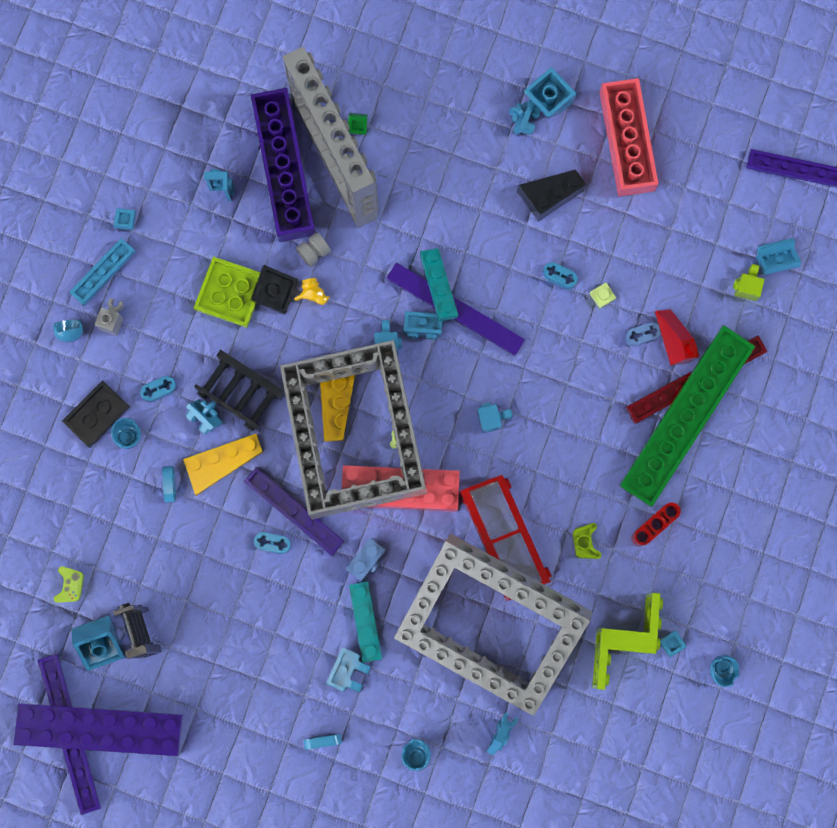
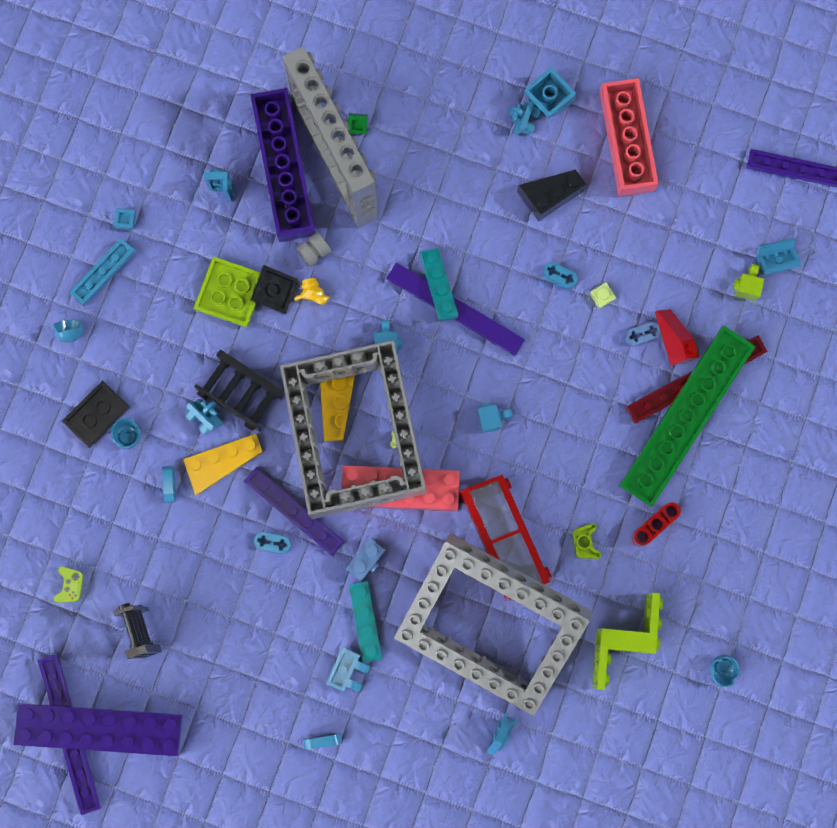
(97, 643): dark azure slope -> none
(109, 319): light grey brick -> none
(160, 393): dark azure beam -> none
(416, 755): dark azure hair -> none
(422, 325): dark azure bracket -> none
(672, 643): dark azure plate -> none

